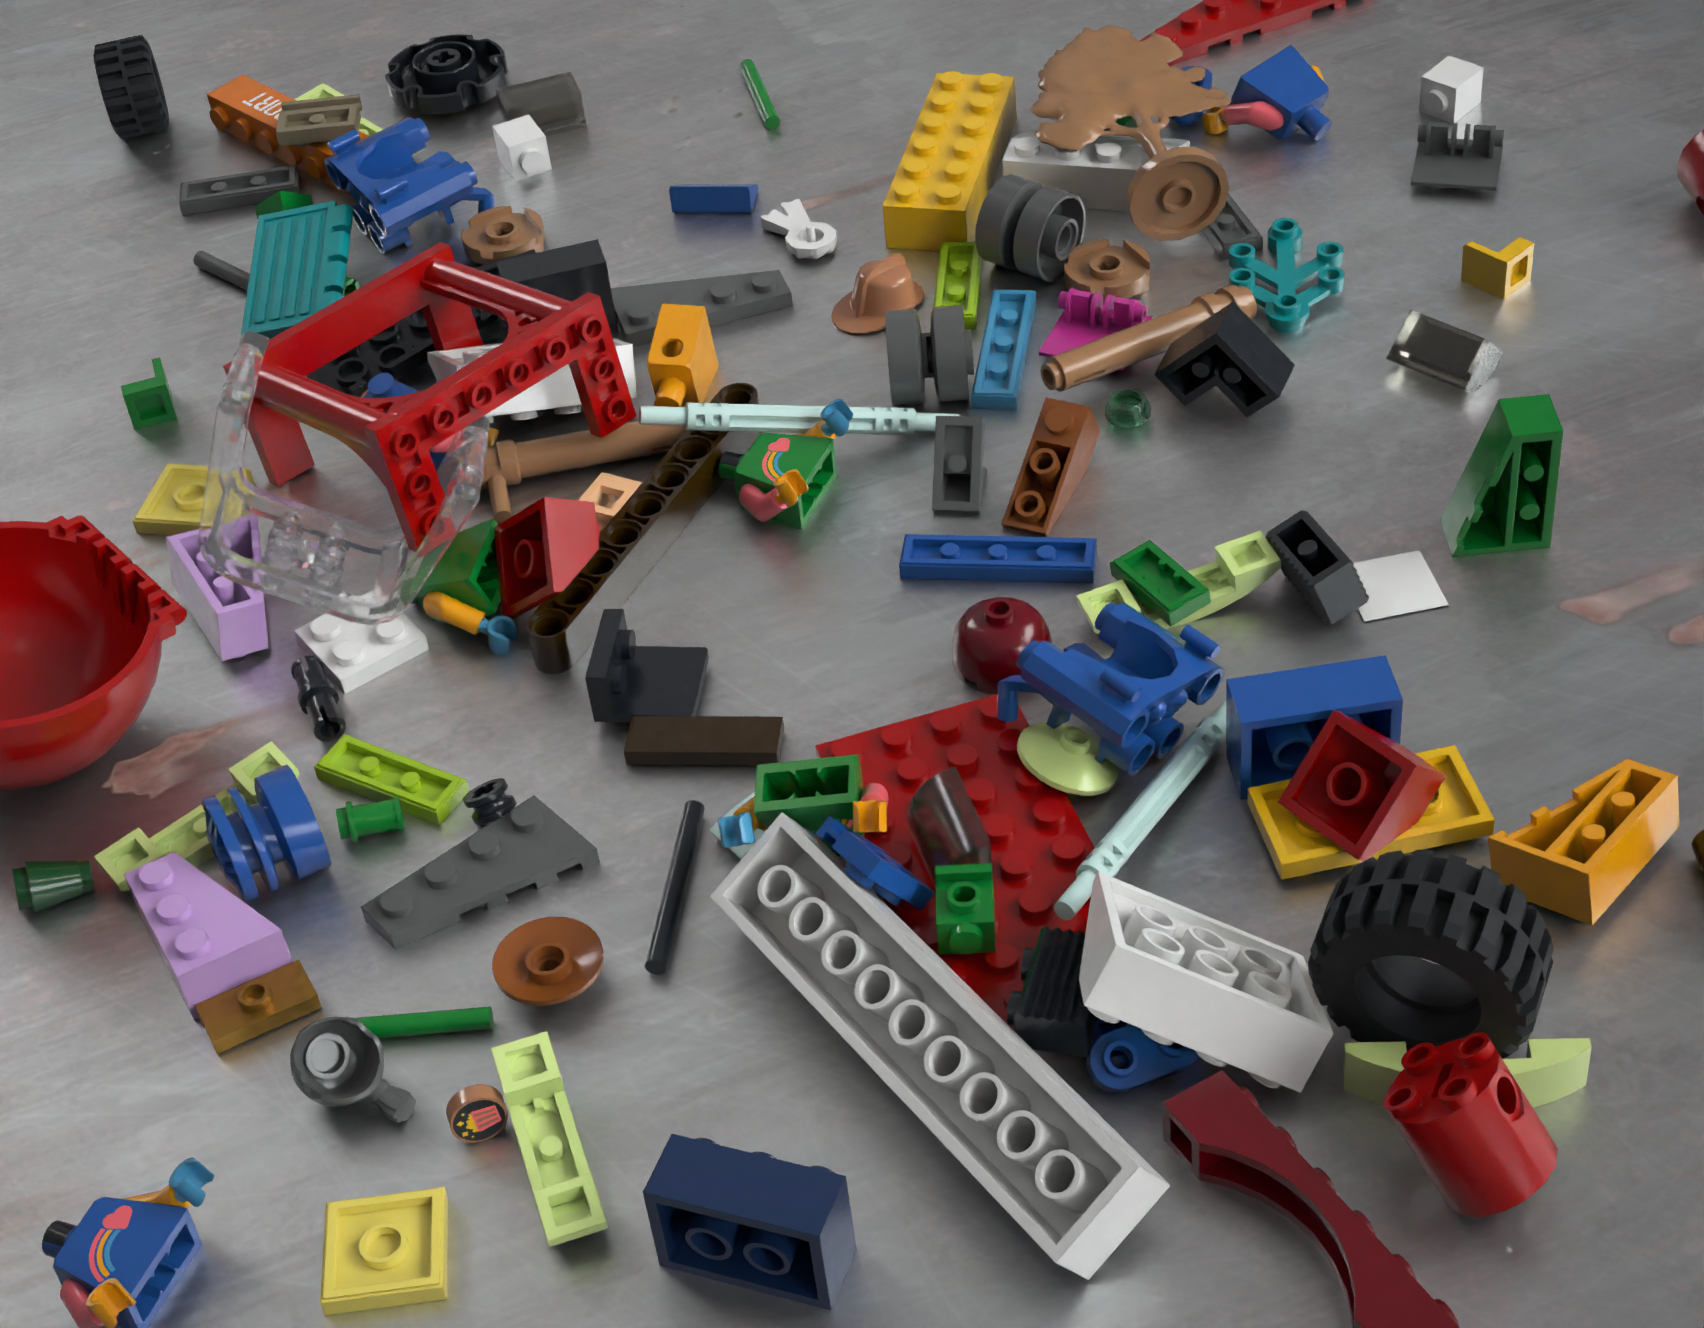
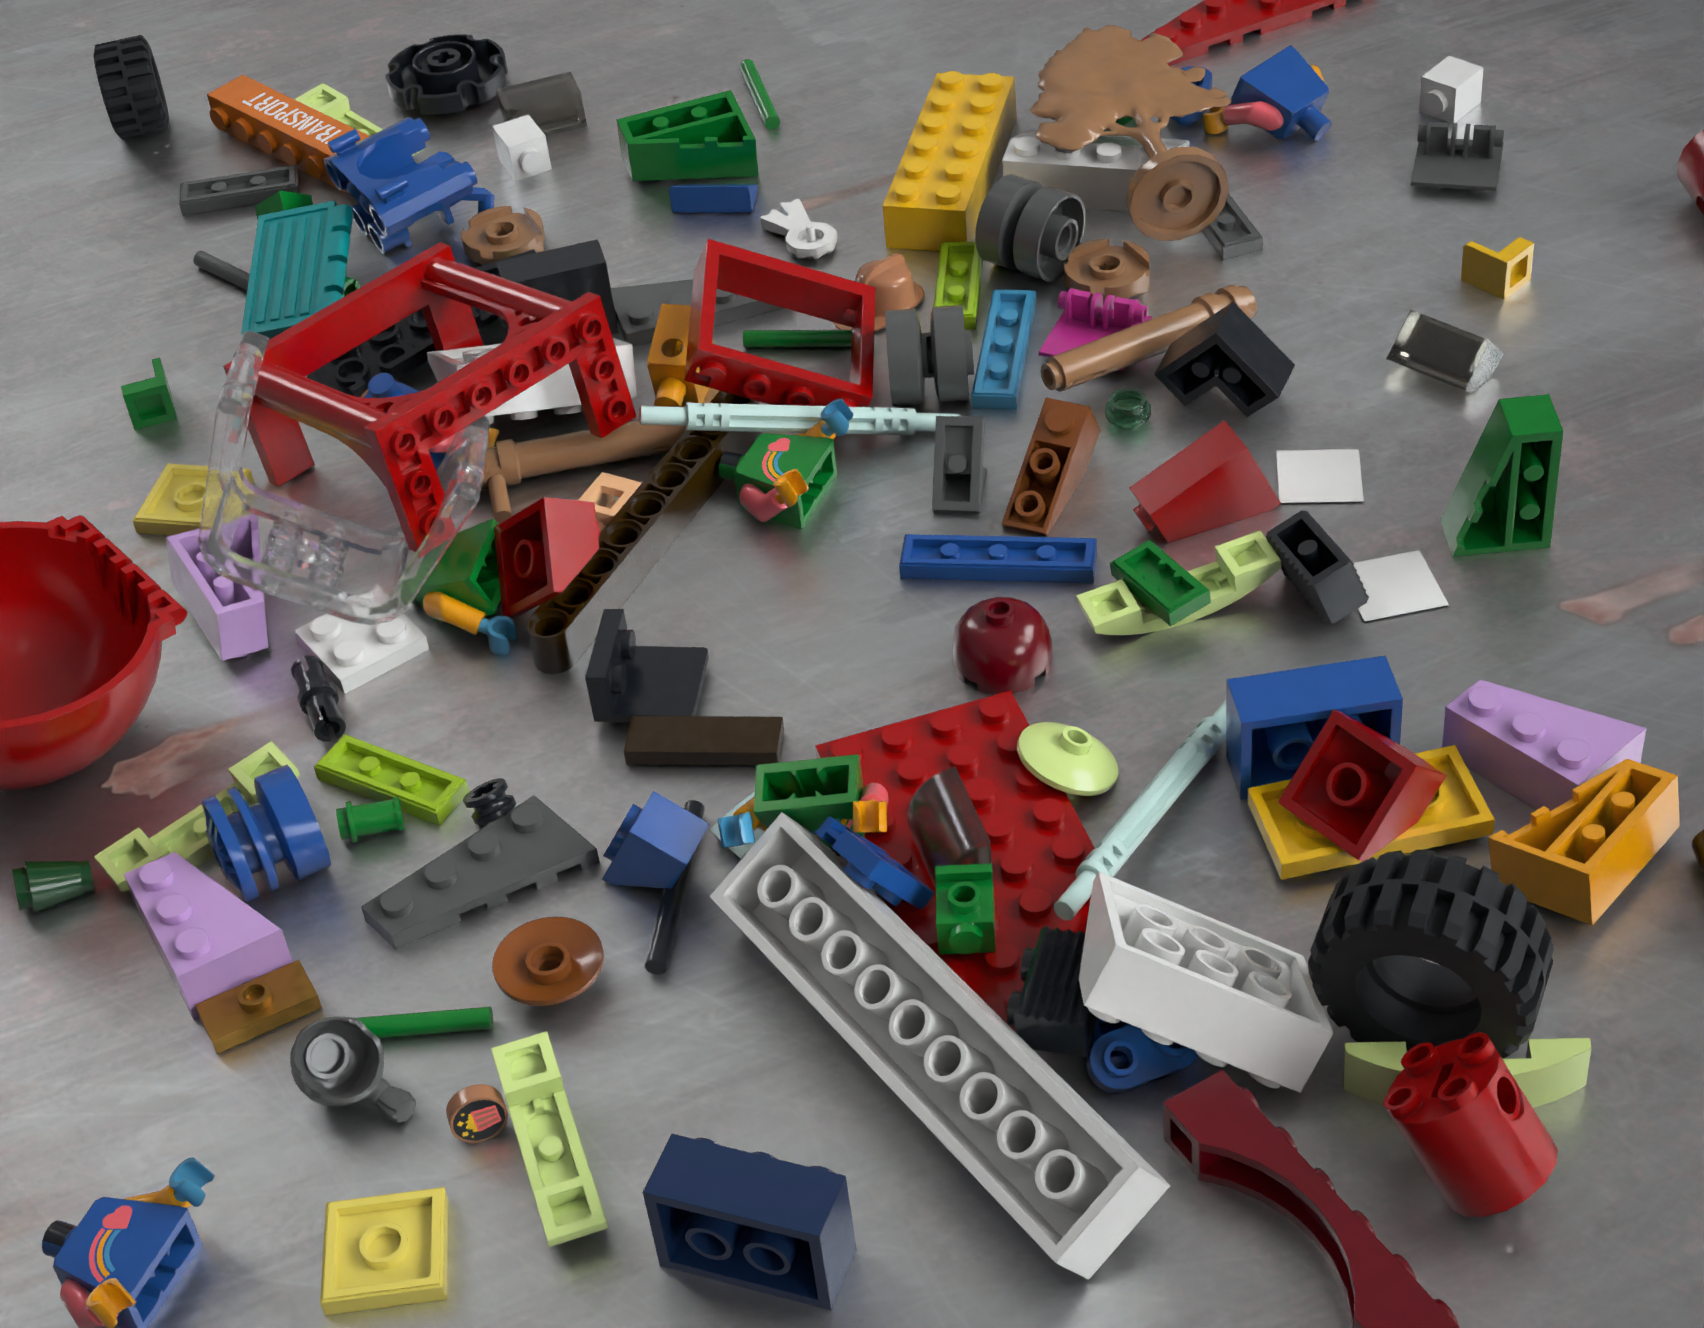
(317, 119): dark tan plate -> none
(653, 844): none -> blue slope
(689, 141): none -> green wedge
(791, 288): none -> red window
(796, 338): none -> green bar
(1126, 695): blue piece -> none
(1203, 487): none -> red slope
(1287, 310): teal plant -> none
(1319, 476): none -> white sticker
(1534, 743): none -> lavender wedge

